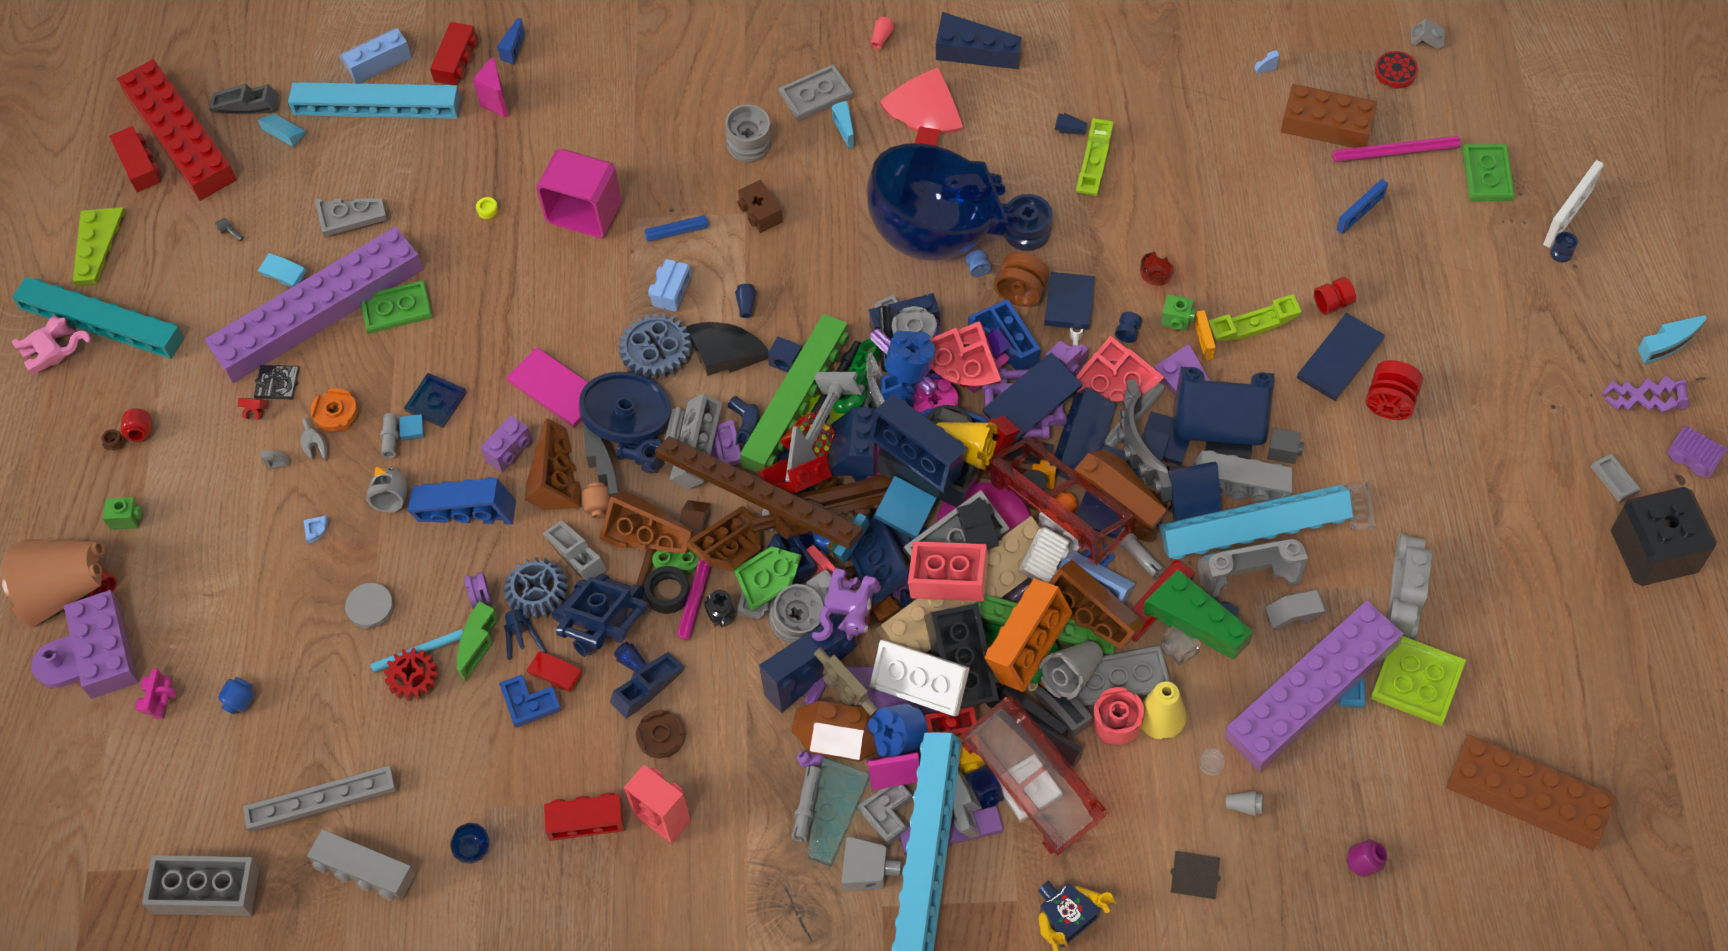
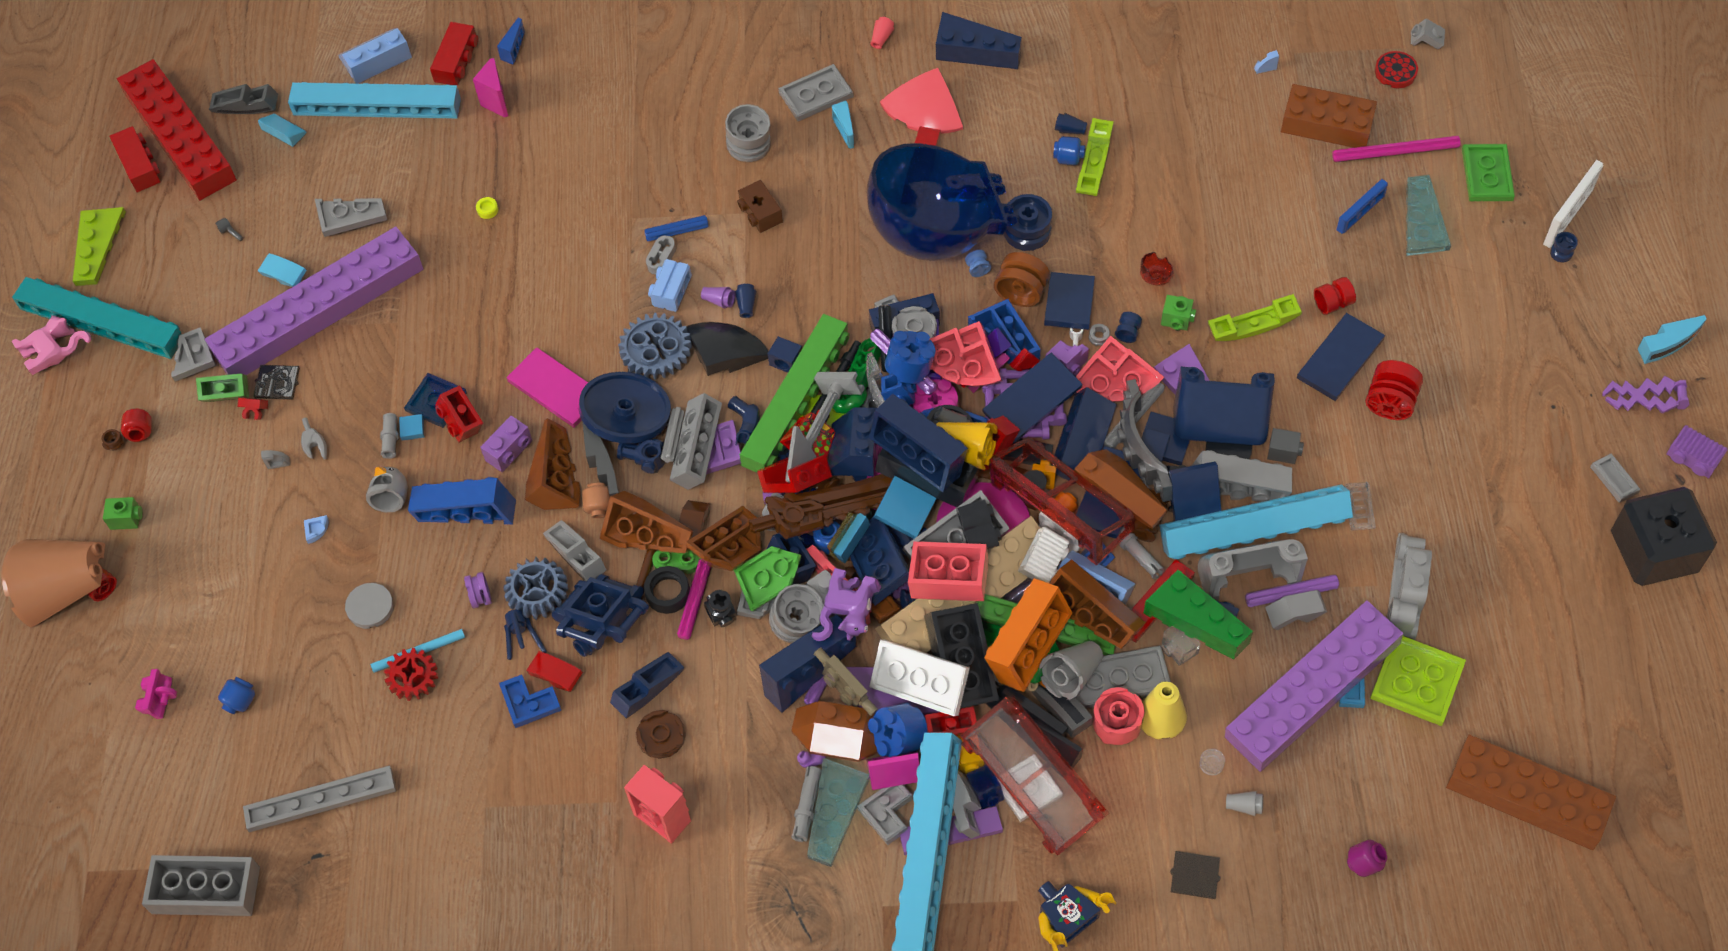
(93, 653): medium lavender brick -> none
(192, 355): none -> light grey wing
(222, 387): none -> bright green brick
(334, 421): orange plate -> none
(361, 865): light grey brick -> none
(397, 307): bright green tile -> none
(458, 414): none -> red brick
(469, 843): clear blue hair -> none
(475, 639): bright green slope -> none
(579, 193): dark pink plate -> none
(584, 816): red brick -> none
(629, 656): clear blue cone -> none
(656, 253): none -> light grey beam
(719, 296): none -> medium lavender cone
(759, 492): reddish brown plate -> none
(866, 866): light grey torso -> none
(1024, 360): none -> red tile
(1068, 150): none -> blue head
(1101, 328): none -> light grey bush
(1204, 335): light orange tile -> none
(1273, 594): none -> medium lavender axle
(1424, 219): none -> clear light blue wing

